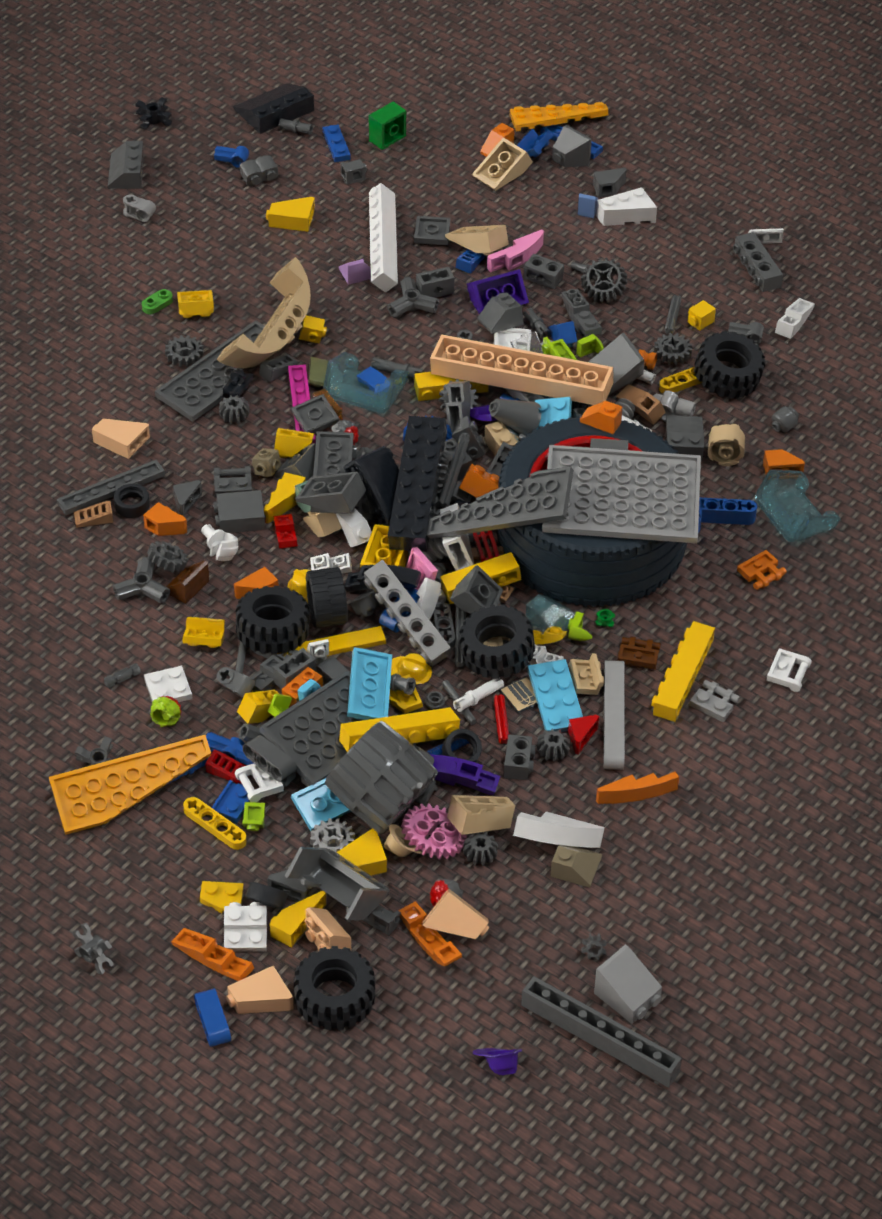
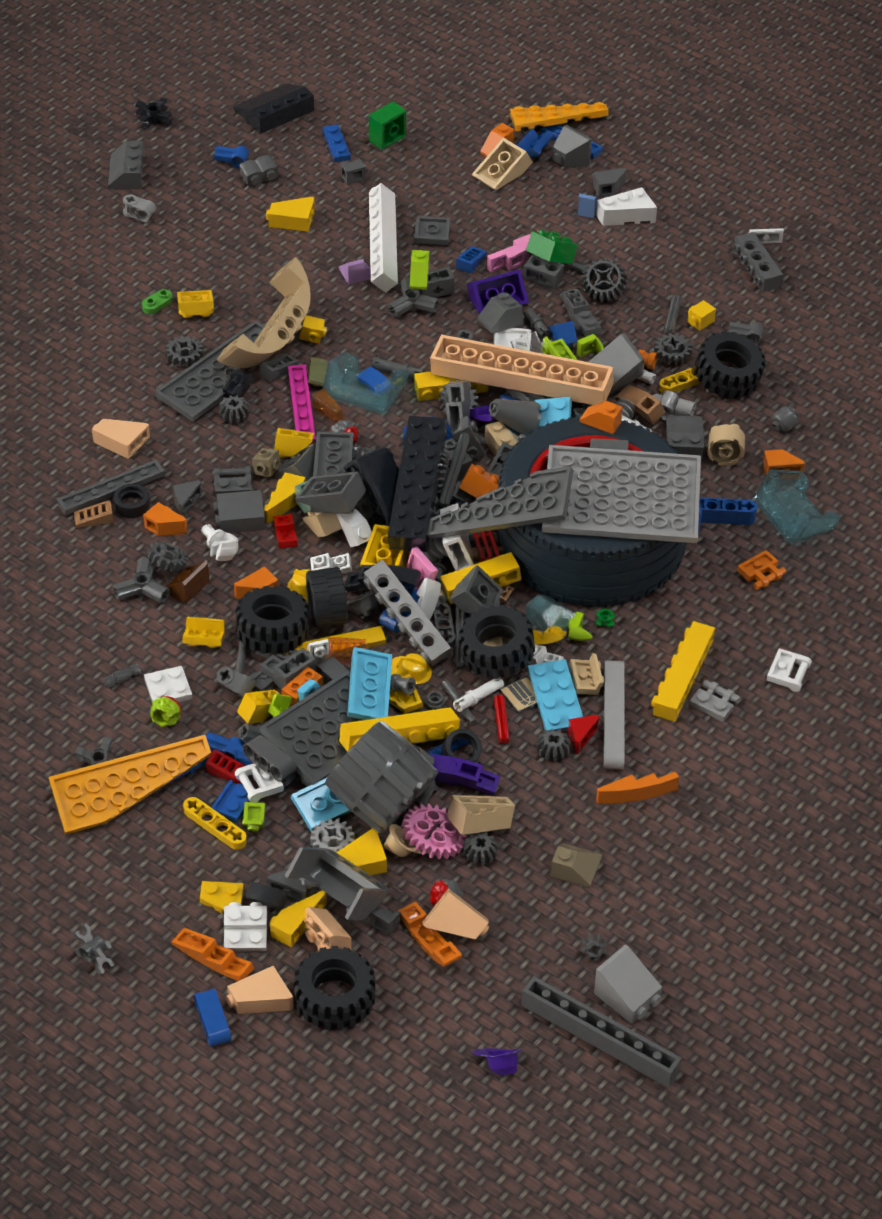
(296, 126): dark grey pin -> none
(315, 414): dark grey plate -> none
(339, 655): none -> clear orange slope
(419, 269): none -> lime slope
(480, 238): tan slope -> none
(518, 757): dark grey brick -> none
(552, 246): none -> green brick
(558, 830): white slope -> none
(639, 652): reddish brown plate -> none
(794, 318): white slope -> none

